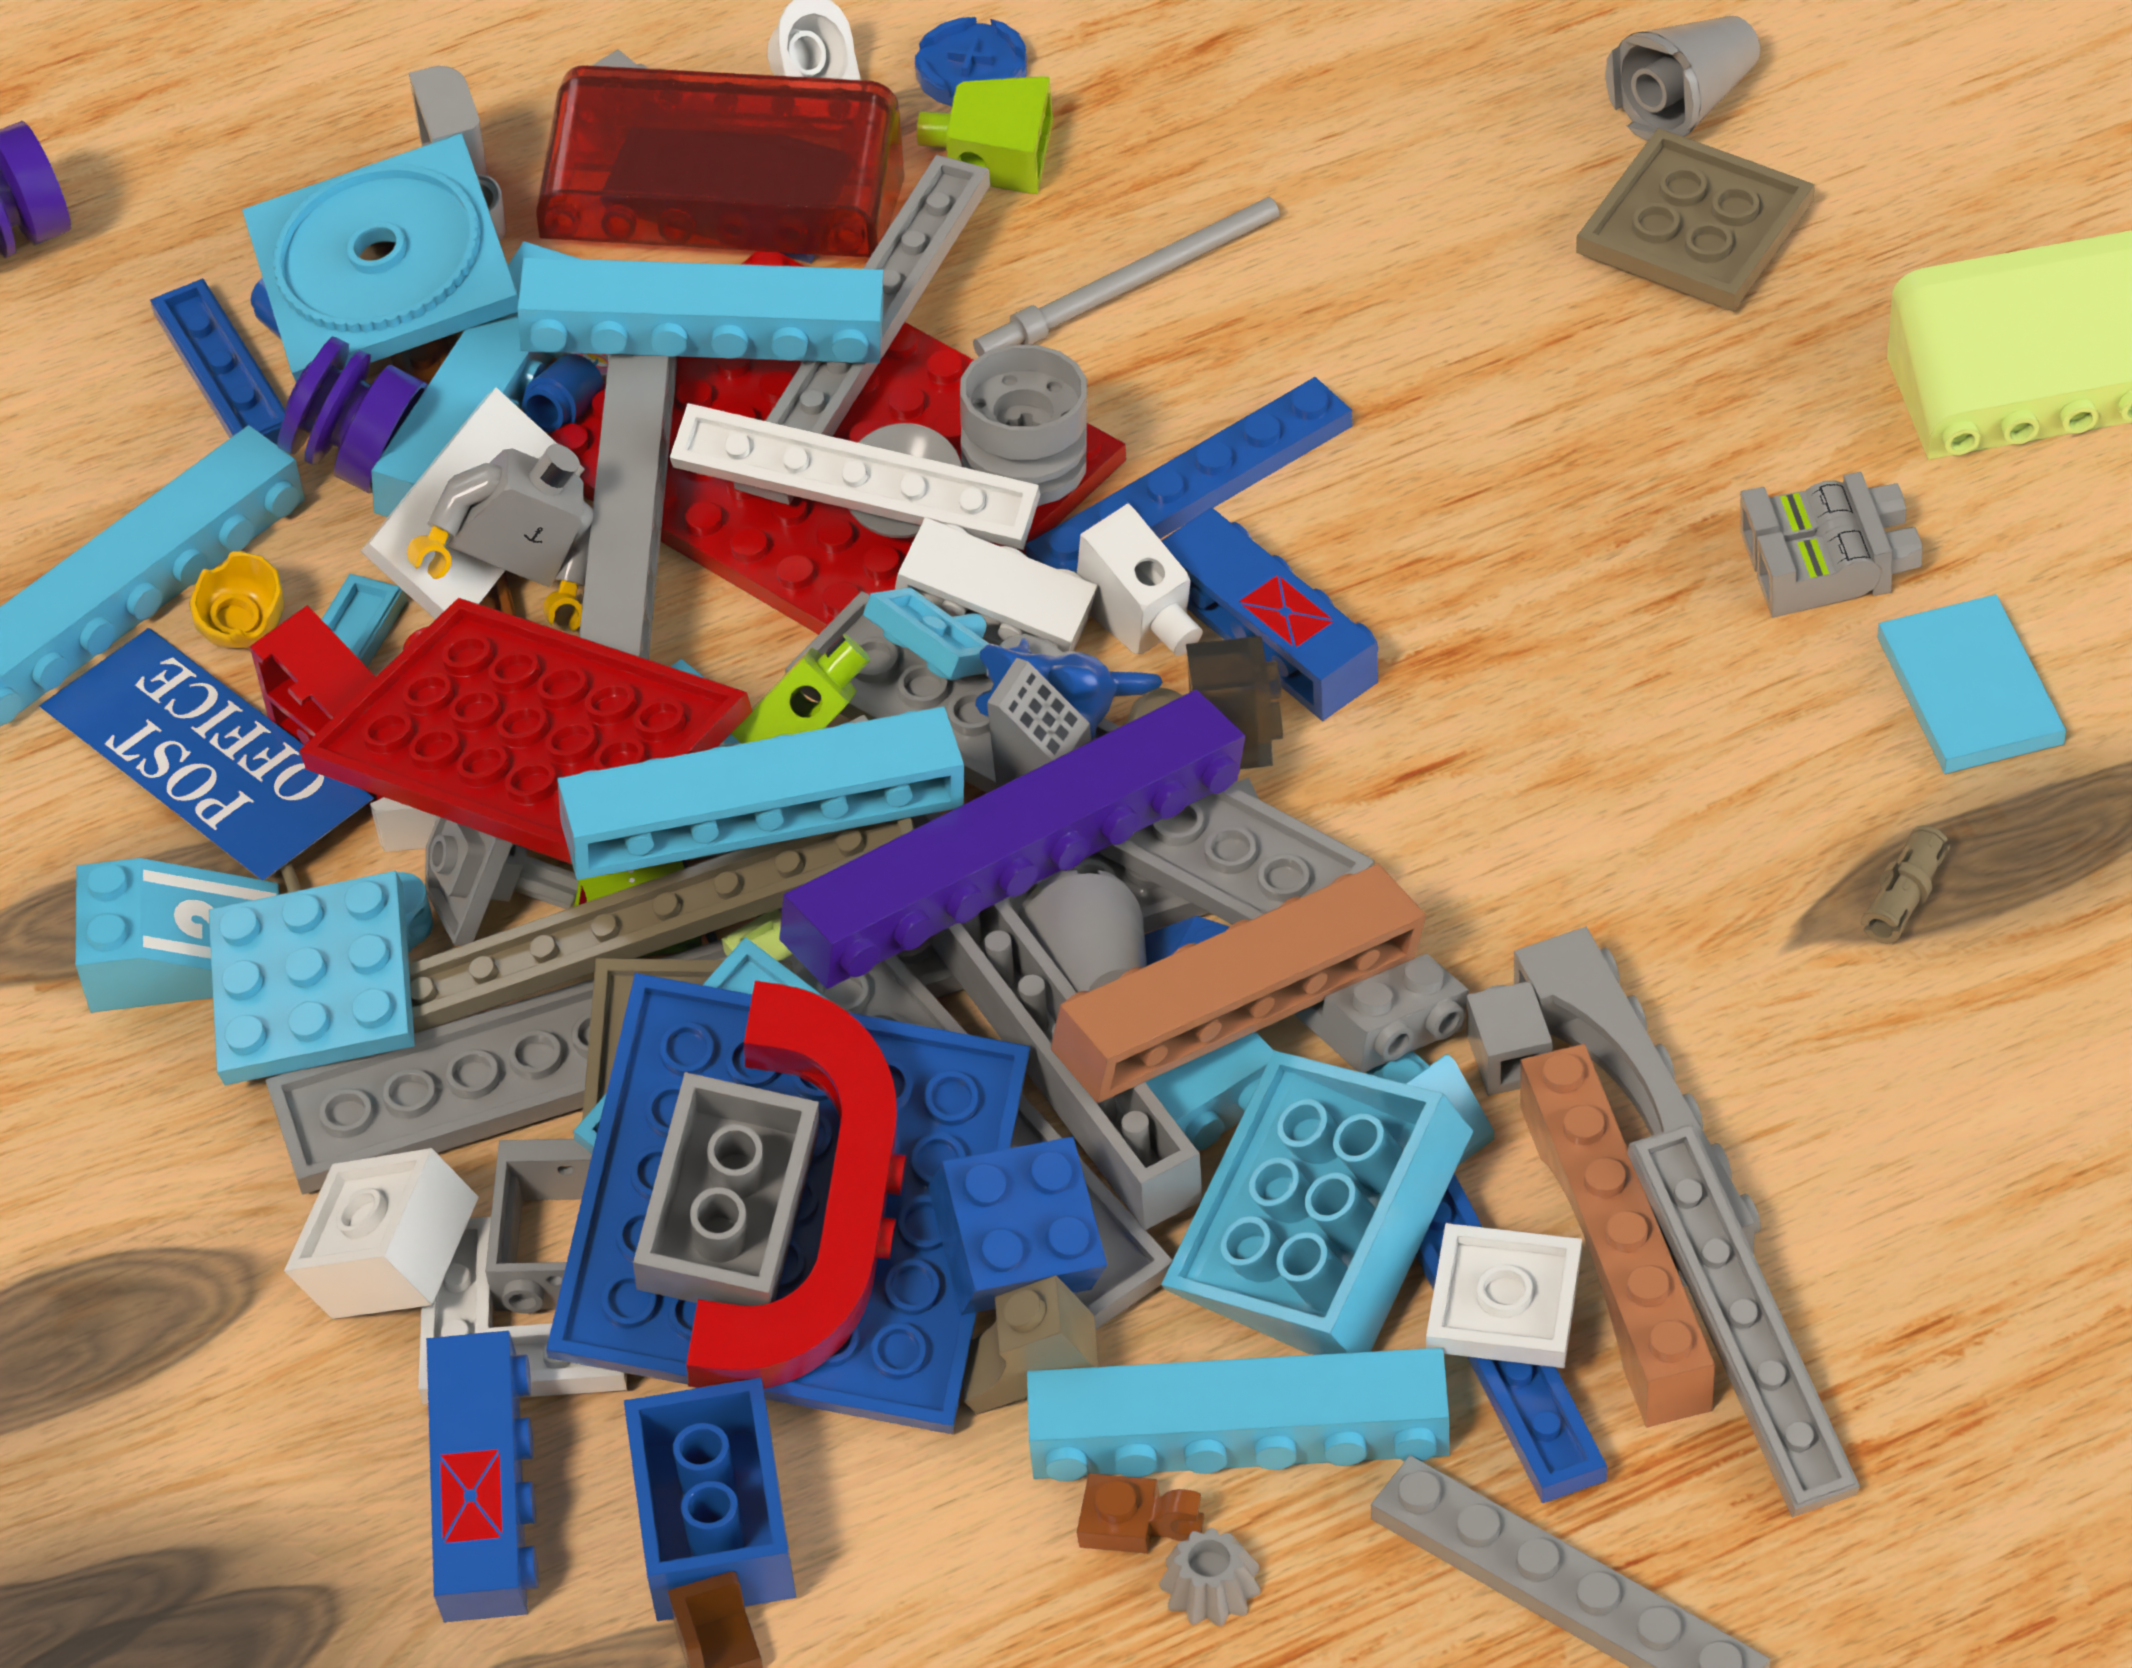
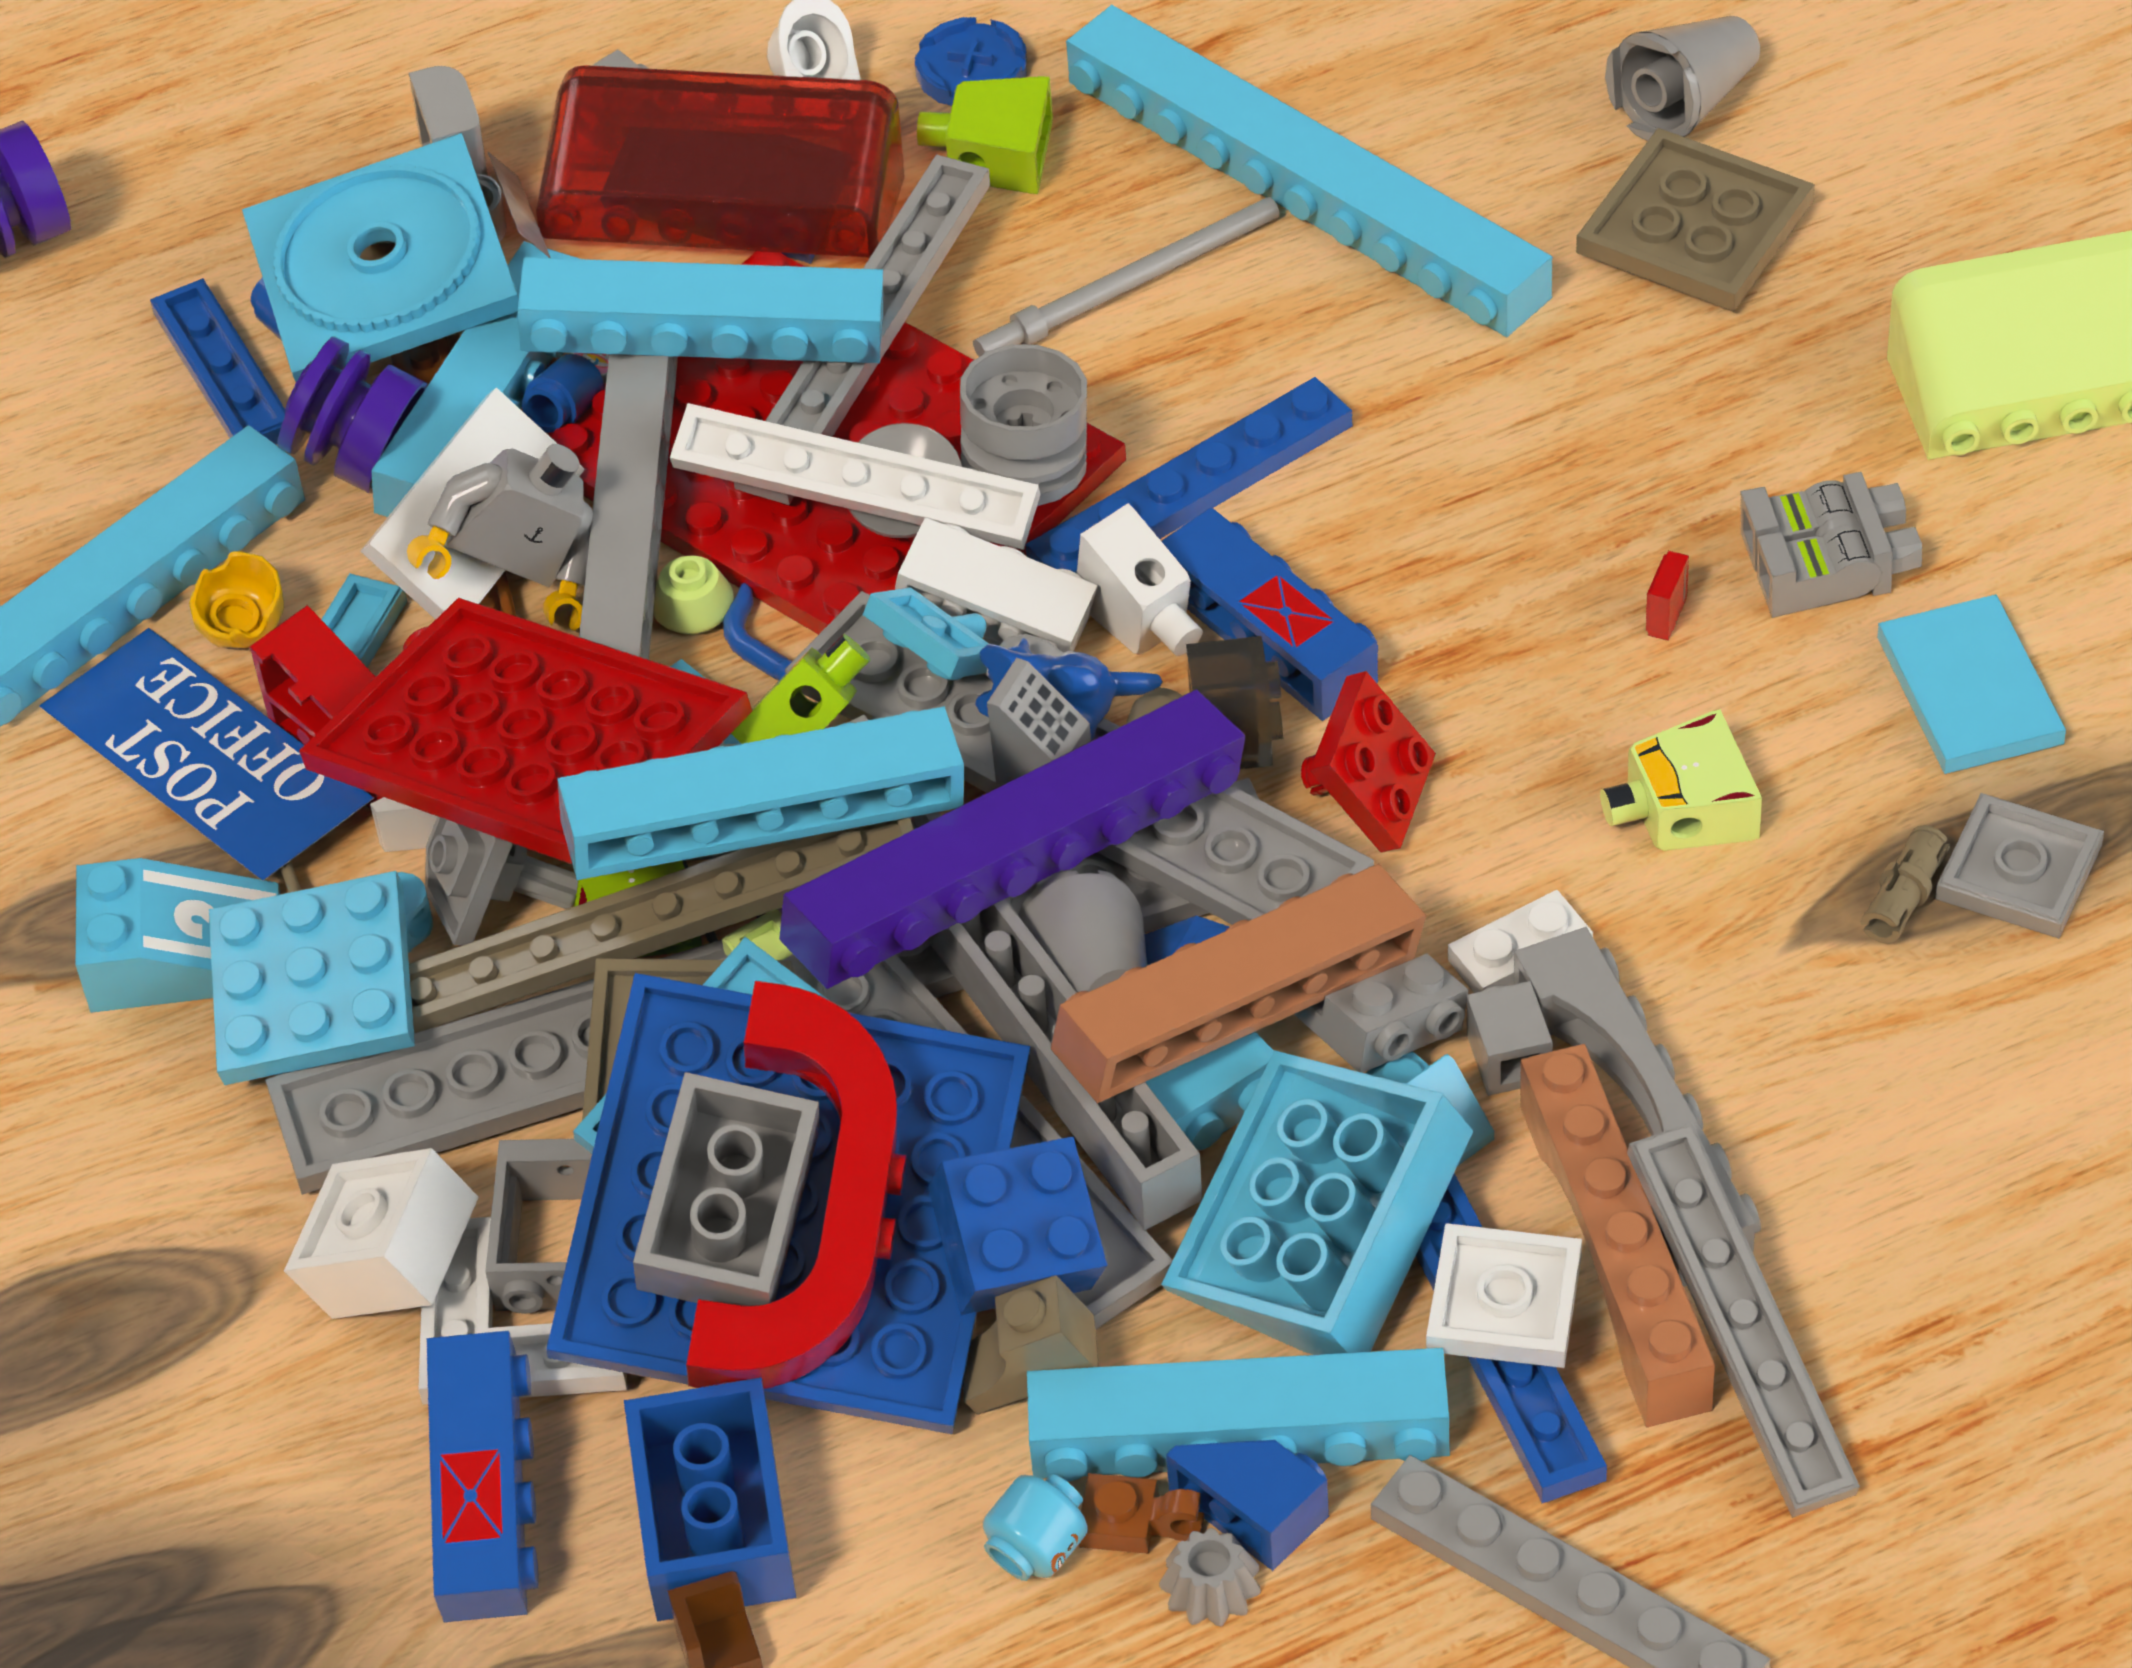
(518, 205): none -> light grey sticker
(691, 596): none -> yellowish green cone
(745, 645): none -> blue animal
(1034, 1526): none -> medium azure head
(1254, 1493): none -> blue slope
(1311, 171): none -> medium azure brick
(1370, 762): none -> red plate
(1487, 954): none -> white plate
(1667, 595): none -> red tile
(1688, 787): none -> yellowish green torso
(2019, 865): none -> light grey tile

